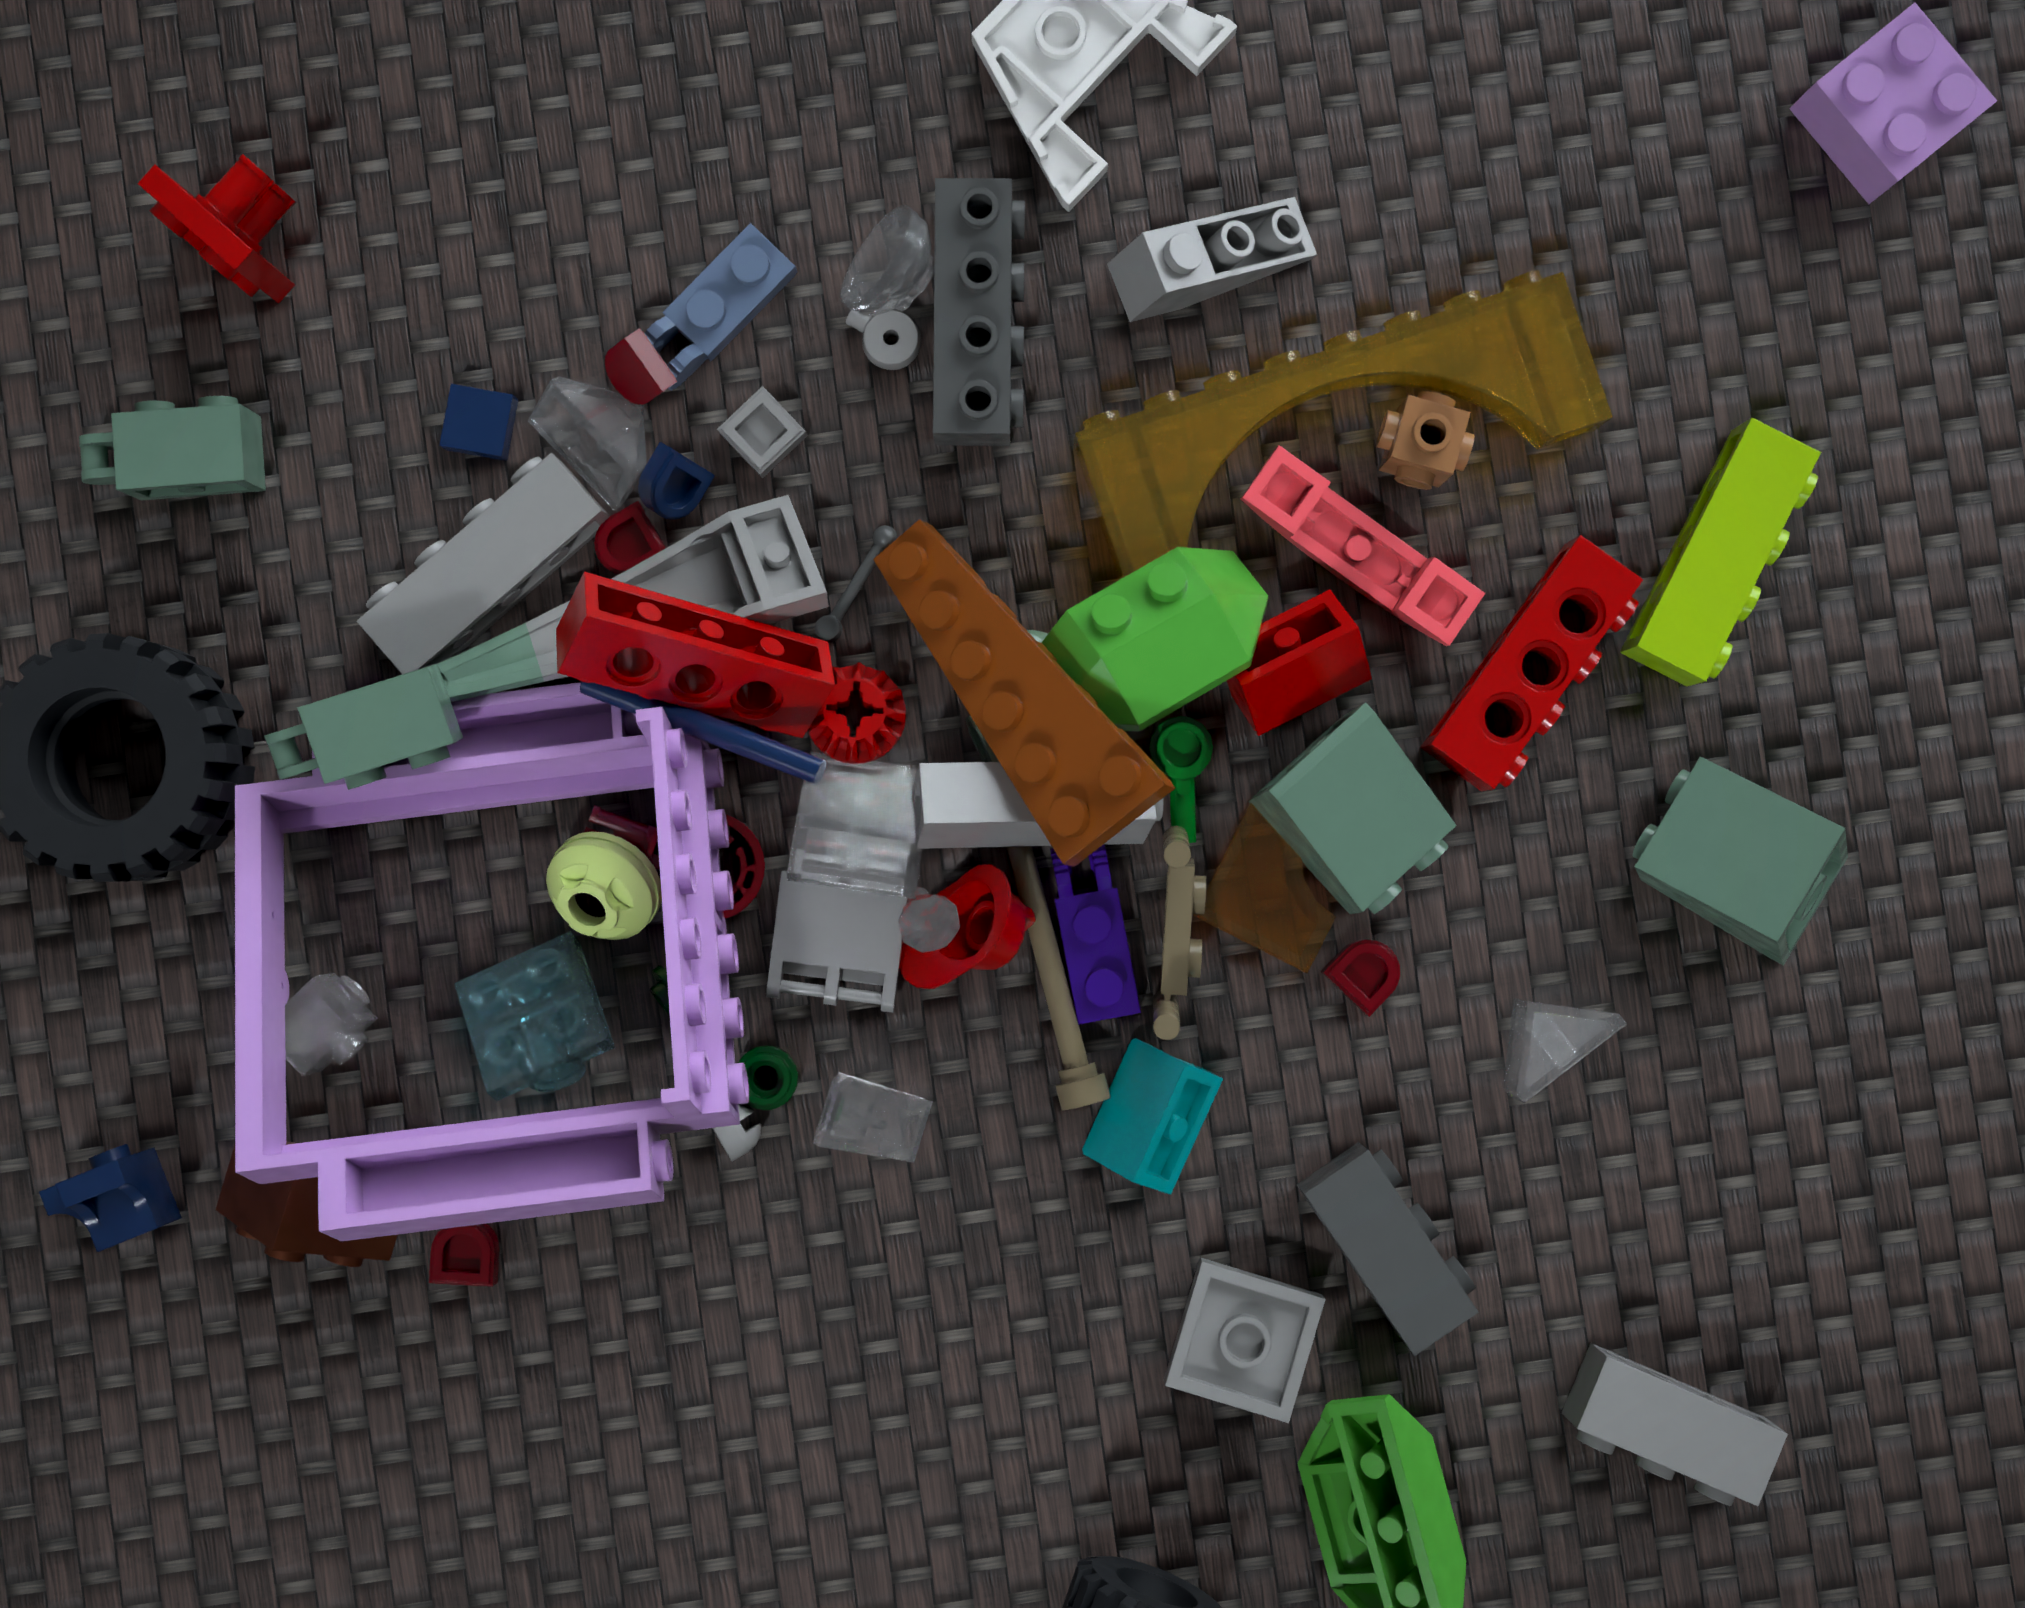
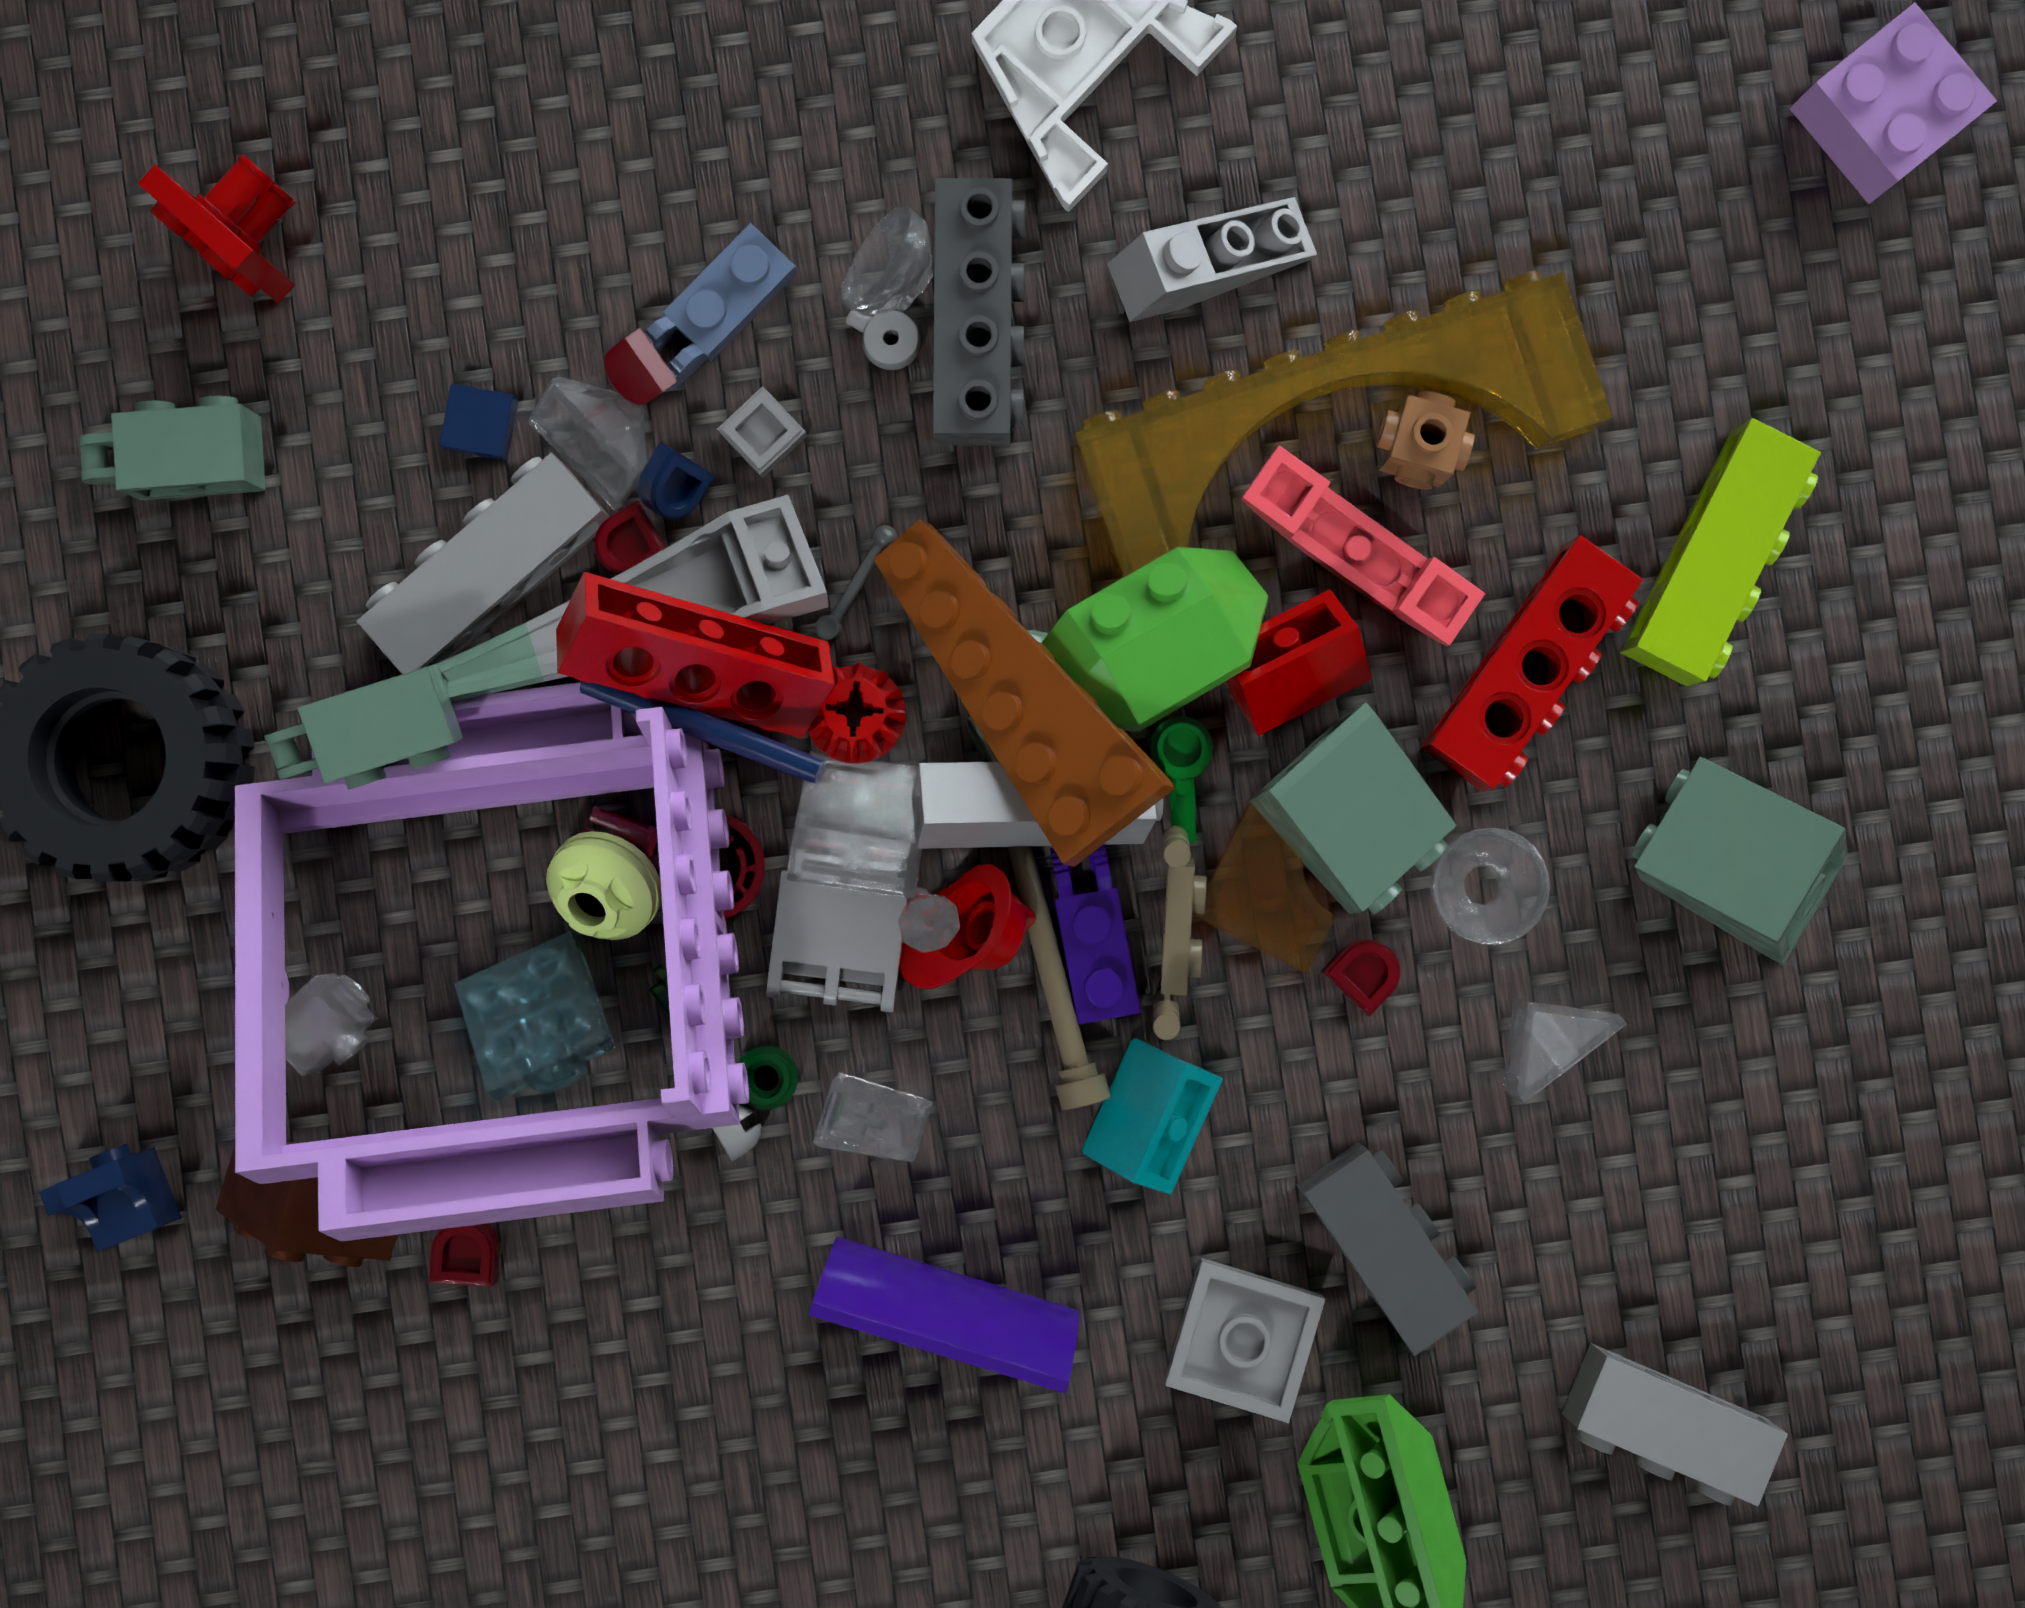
(947, 1314): none -> dark purple slope
(1521, 893): none -> clear piece

